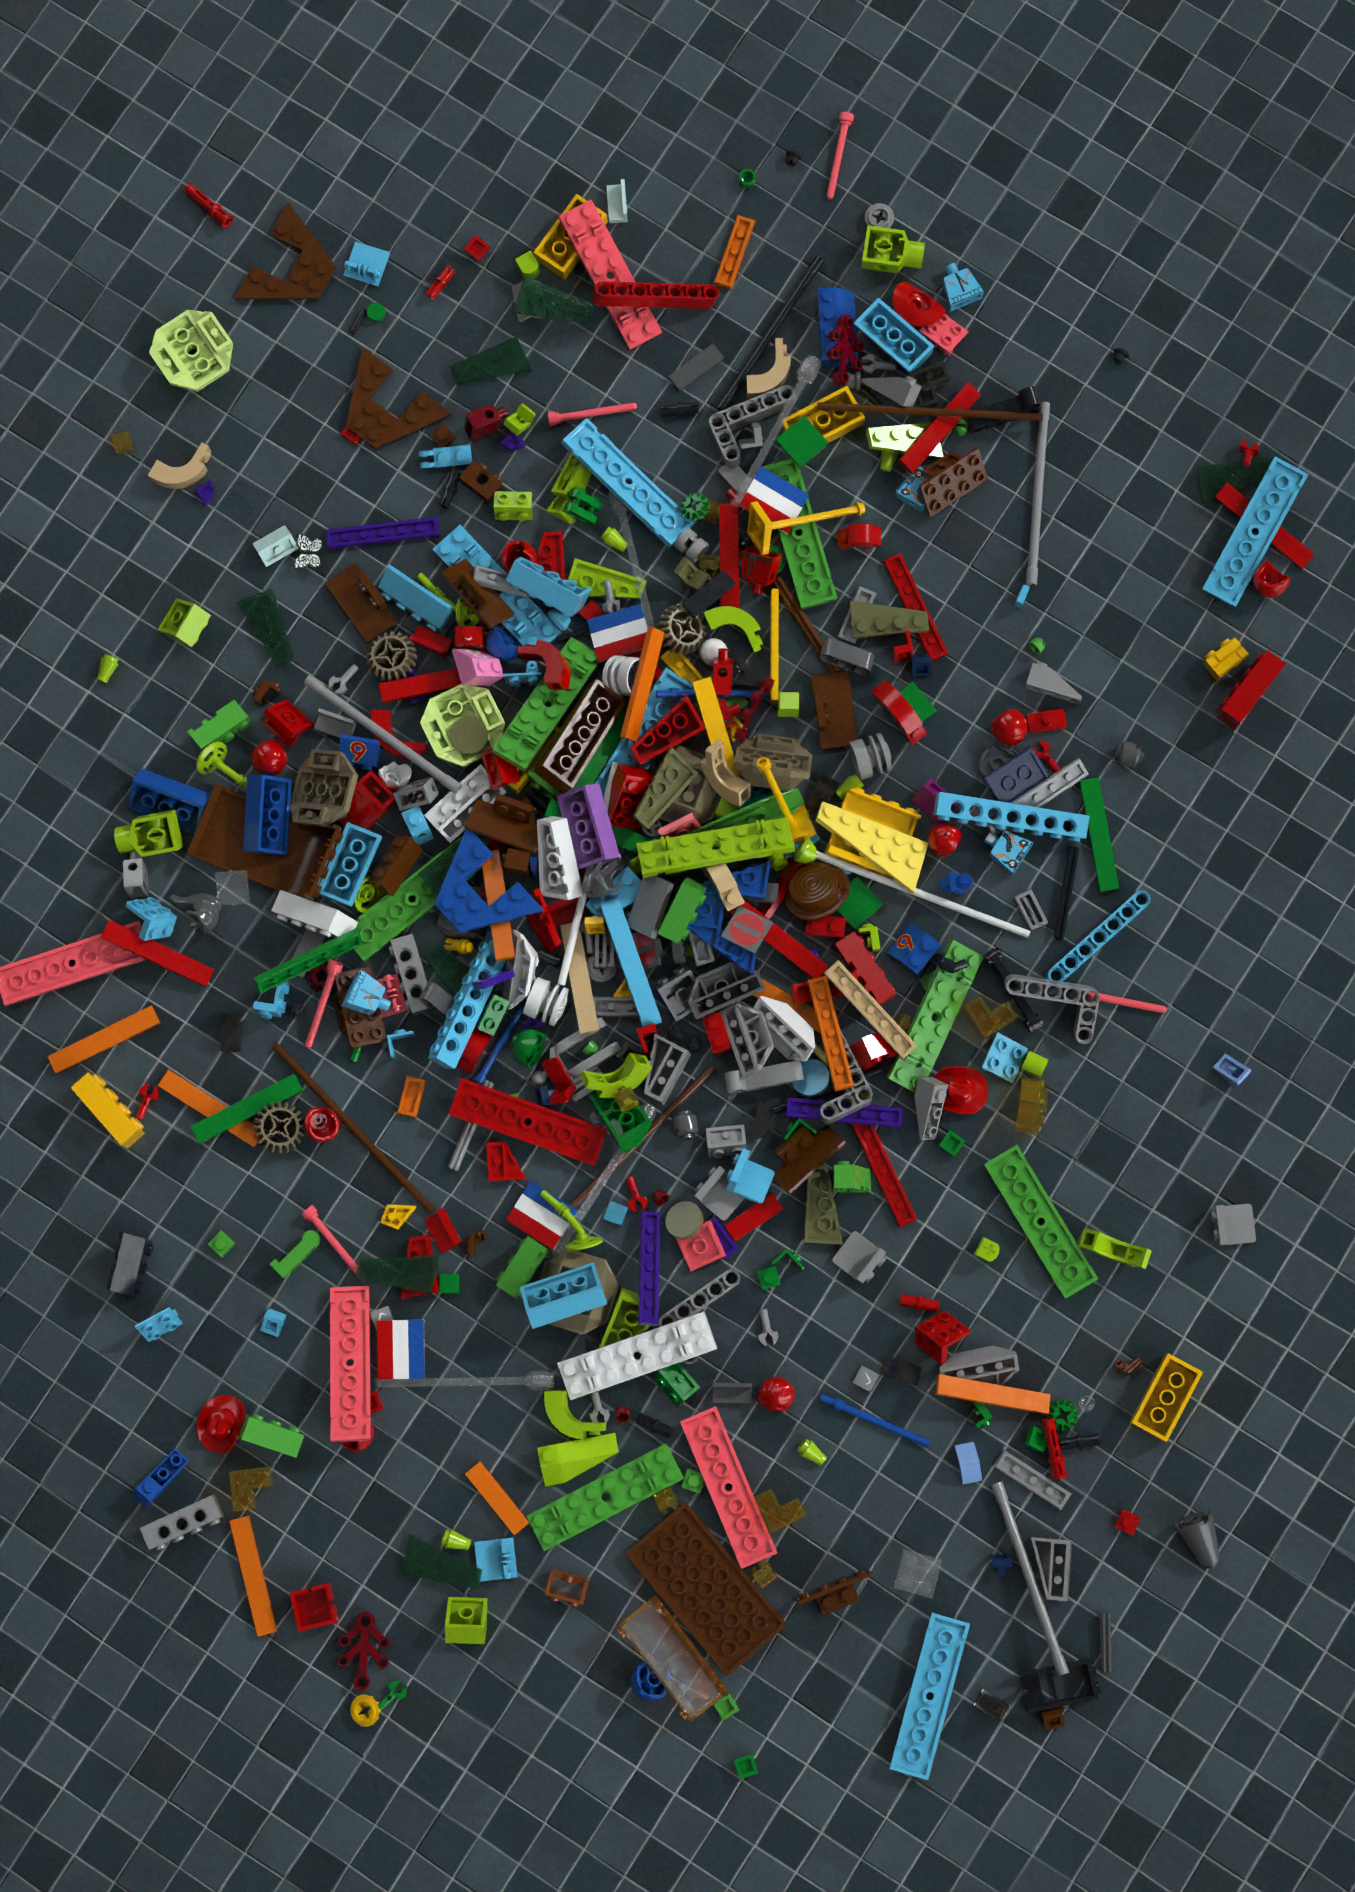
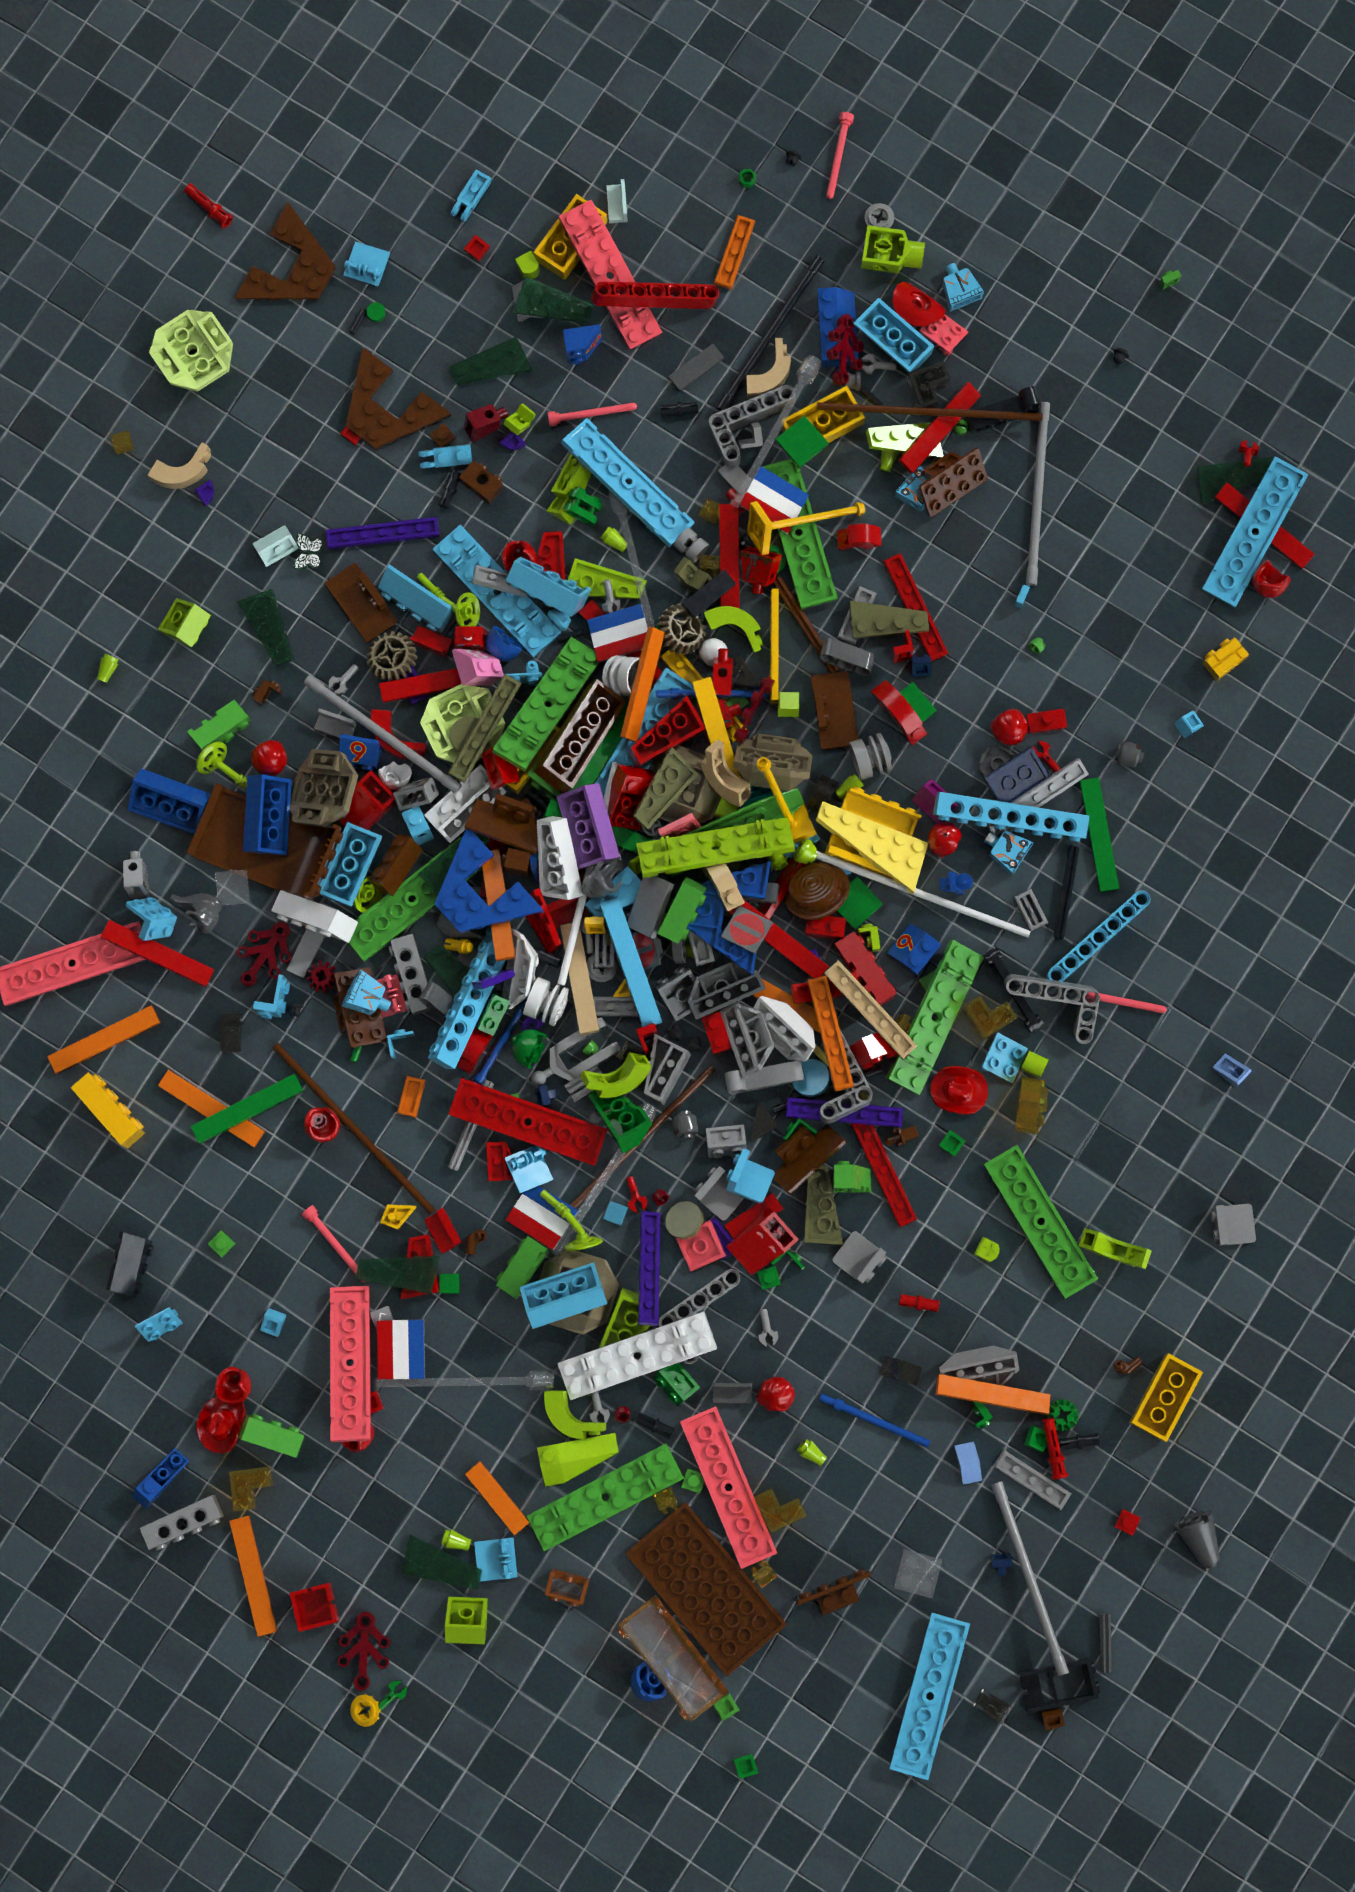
(146, 1099): red bar -> none
(150, 834): lime brick -> none
(232, 1386): none -> red piece
(267, 951): none -> dark red plant
(284, 1135): dark tan gear -> none
(286, 722): red bracket -> none
(307, 961): green tile -> none
(309, 1243): bright green leg -> none
(334, 969): coral piece -> none
(440, 282): red axle -> none
(471, 194): none -> medium azure hinge
(481, 600): reddish brown bracket -> none
(484, 728): none -> olive tile
(513, 506): lime bracket -> none
(529, 1168): none -> medium azure hinge
(557, 667): red arch -> none
(560, 1079): red bracket -> none
(581, 342): none -> blue slope
(625, 1098): clear yellow tile -> none
(701, 508): green gear -> none
(762, 1241): none -> red slope
(865, 1378): light grey slope -> none
(898, 389): light grey slope -> none
(900, 1136): none -> reddish brown piece
(929, 1104): light grey slope -> none
(938, 1334): red bracket -> none
(951, 966): black arm -> none
(1048, 682): light grey slope -> none
(1054, 1566): light grey wedge -> none
(1090, 1406): clear hinge -> none
(1169, 279): none -> bright green plate
(1188, 724): none -> medium azure slope
(1253, 685): red brick -> none

